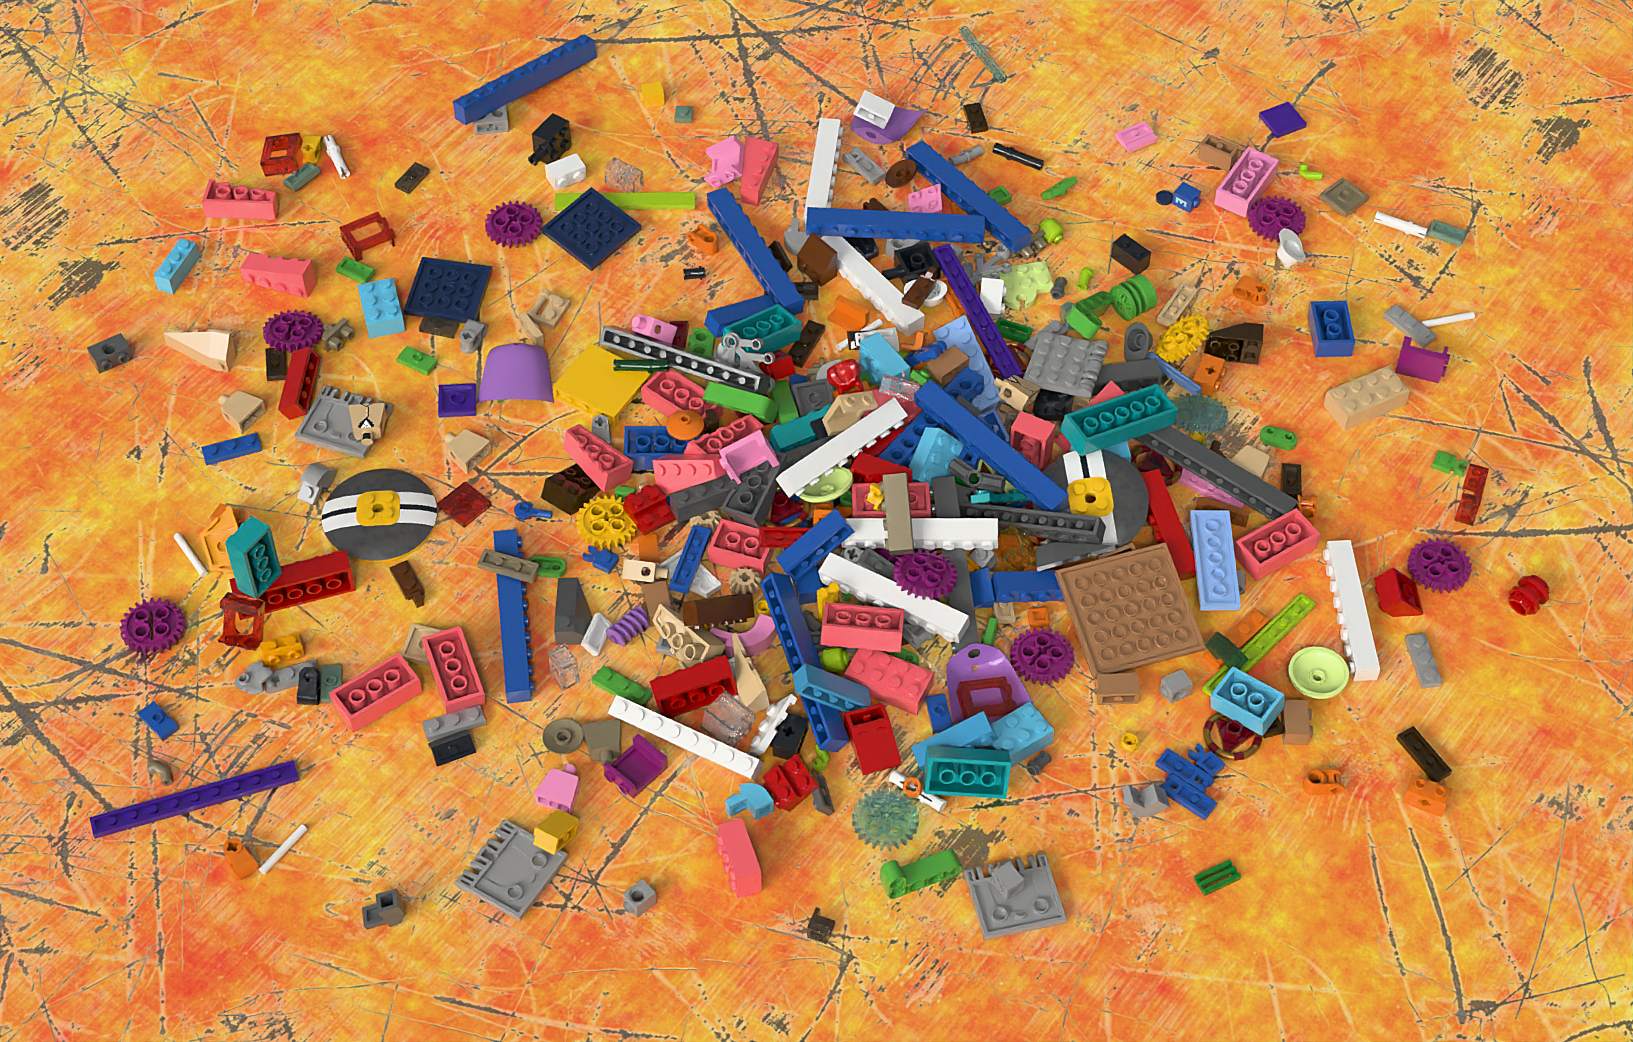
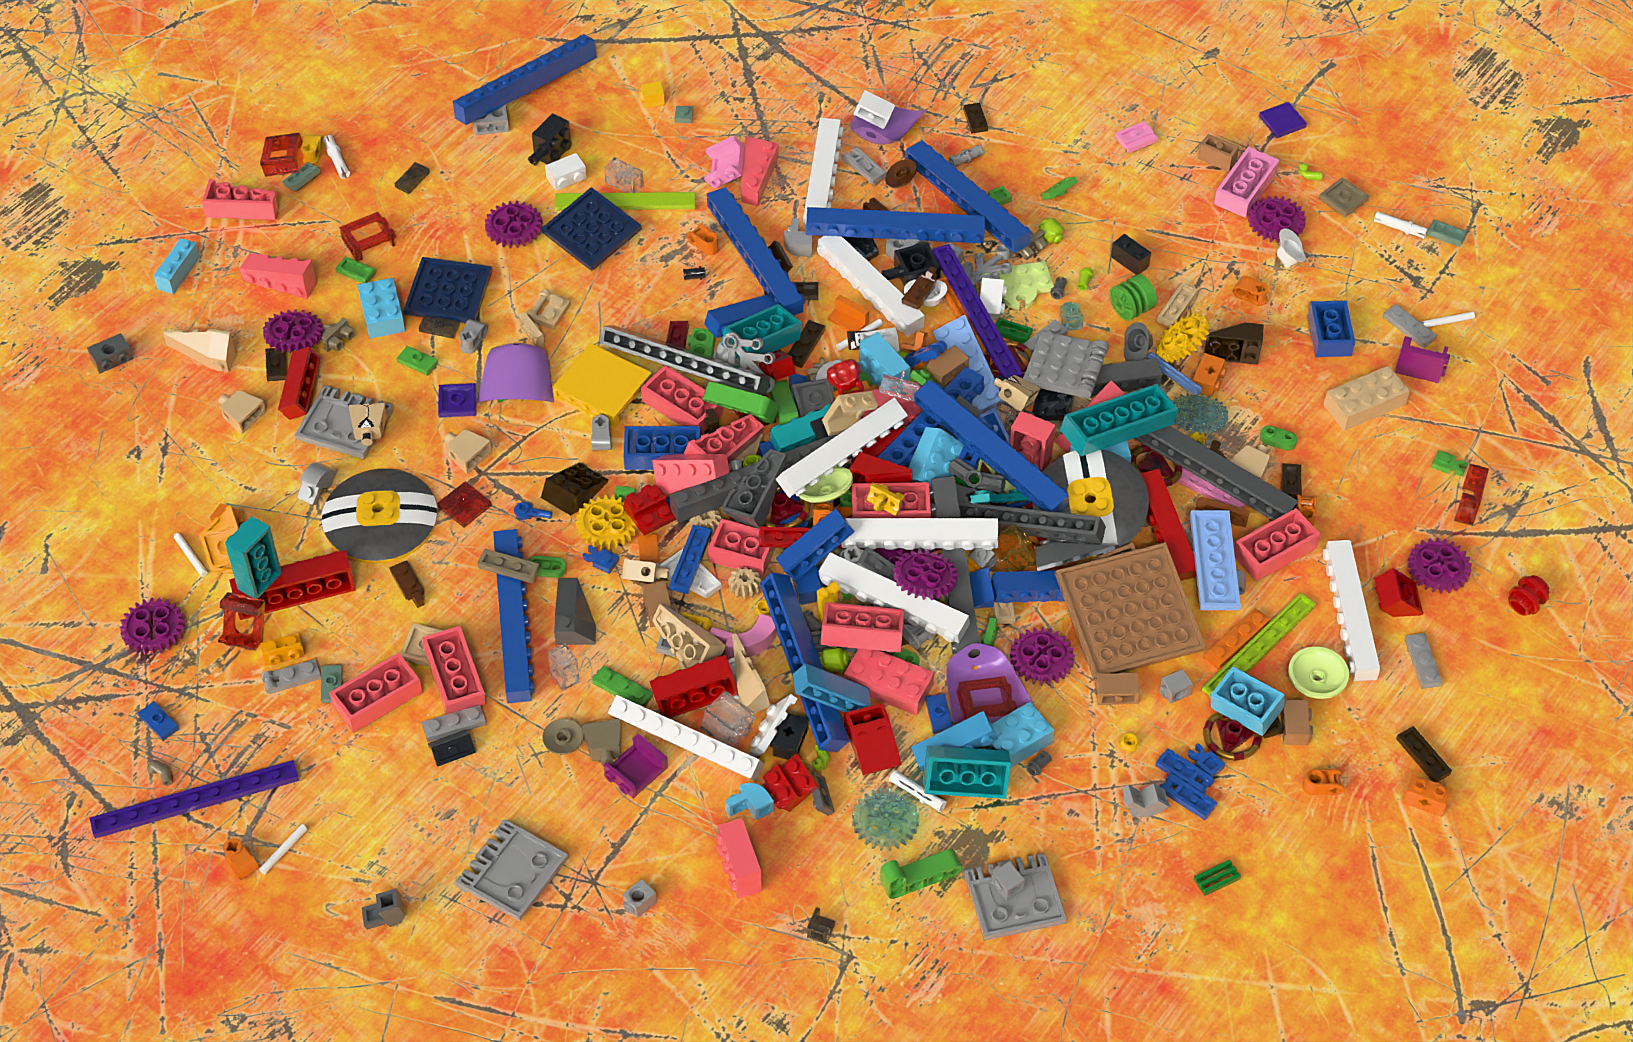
(231, 449): blue plate -> none
(252, 679): light grey plate -> none
(309, 689): black piece -> none
(555, 831): yellow brick -> none
(559, 790): bright pink torso -> none
(596, 634): white tile -> none
(597, 458): coral wedge -> none
(628, 626): medium lavender piece -> none
(641, 365): dark green pin -> none
(646, 325): bright pink torso -> none
(685, 430): orange dish -> none
(718, 609): reddish brown wedge -> none
(747, 454): bright pink panel -> none
(817, 260): reddish brown slope -> none
(898, 514): dark tan brick -> none
(919, 789): orange bush -> none
(926, 200): bright pink hinge -> none
(983, 54): clear light blue axle -> none
(1015, 155): black pin -> none
(1038, 617): orange tile -> none
(1085, 313): bright green beam -> none
(1164, 197): dark blue piece -> none
(1186, 197): blue brick -> none
(1226, 650): clear green slope -> none

